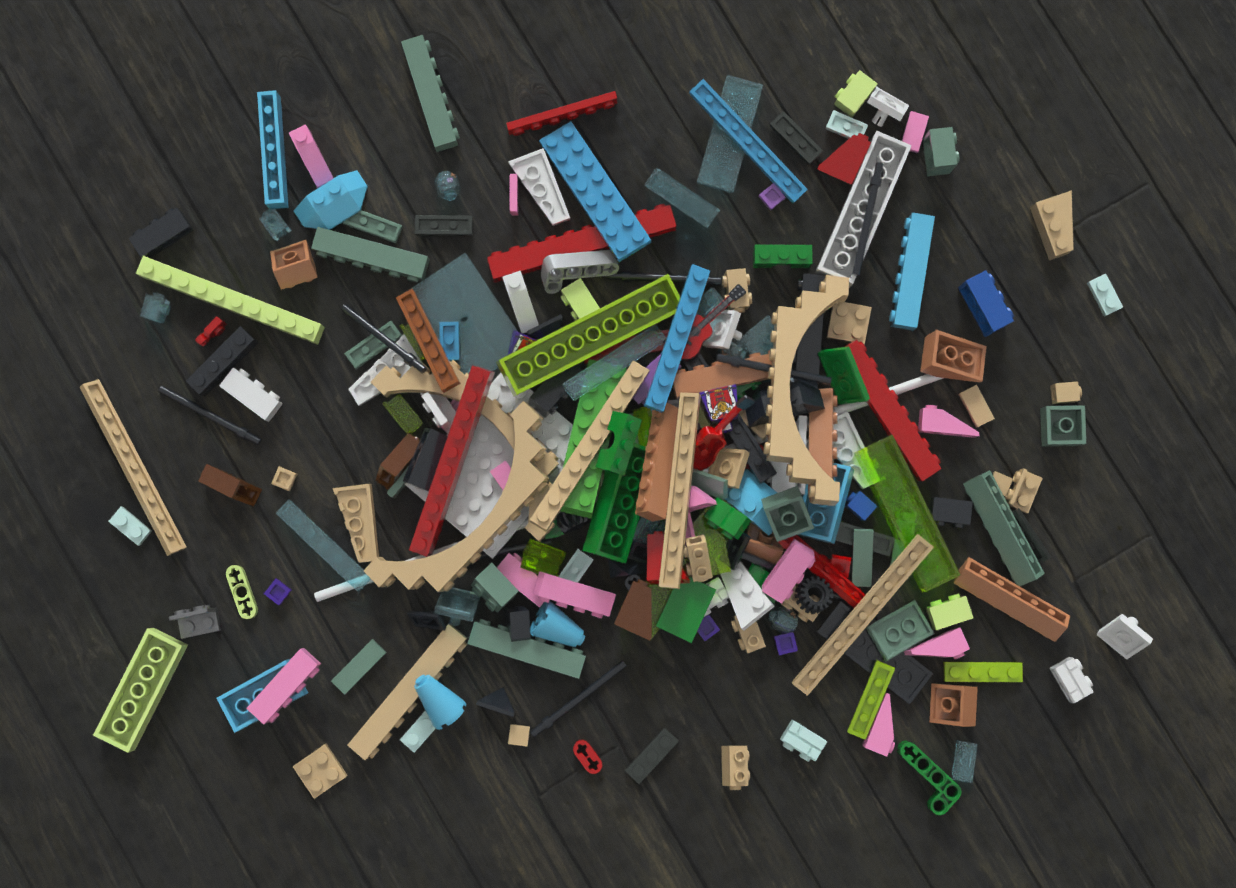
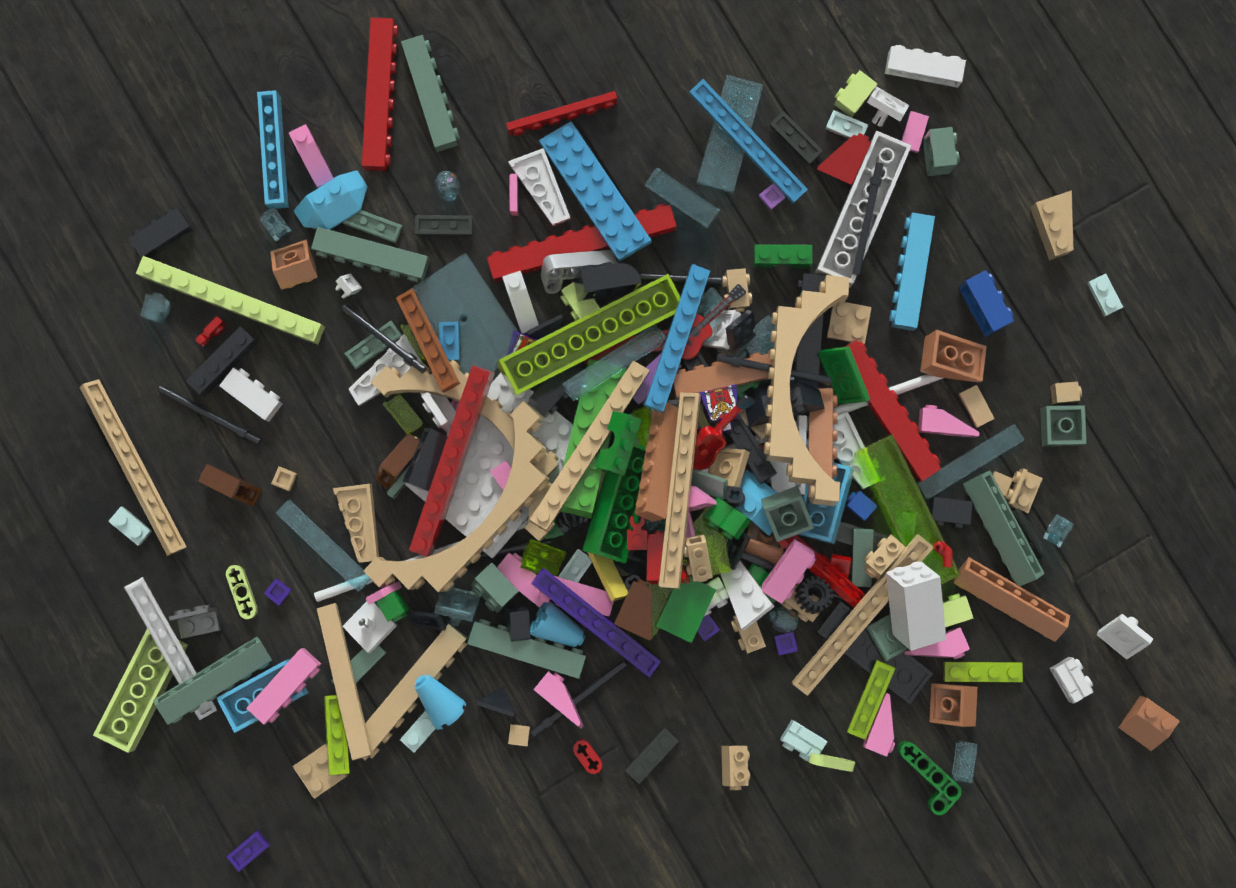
(164, 637): none -> white tile
(212, 680): none -> sand green brick
(248, 851): none -> dark purple plate
(336, 738): none -> lime plate
(344, 681): none -> tan tile
(348, 285): none -> white tile
(369, 626): none -> white tile
(379, 94): none -> red brick
(383, 592): none -> bright pink tile
(393, 606): none -> green brick
(557, 694): none -> bright pink slope
(595, 622): none -> dark purple plate
(605, 281): none -> black brick
(609, 576): none -> light yellow tile
(637, 537): none -> red plate
(735, 490): none -> black bush
(740, 331): none -> black plate
(831, 762): none -> yellowish green beam
(883, 557): none -> tan brick
(916, 605): none -> white brick
(925, 66): none -> white brick
(945, 552): none -> red arm
(970, 461): none -> clear light blue tile
(1058, 530): none -> clear light blue brick
(1148, 723): none -> nougat slope

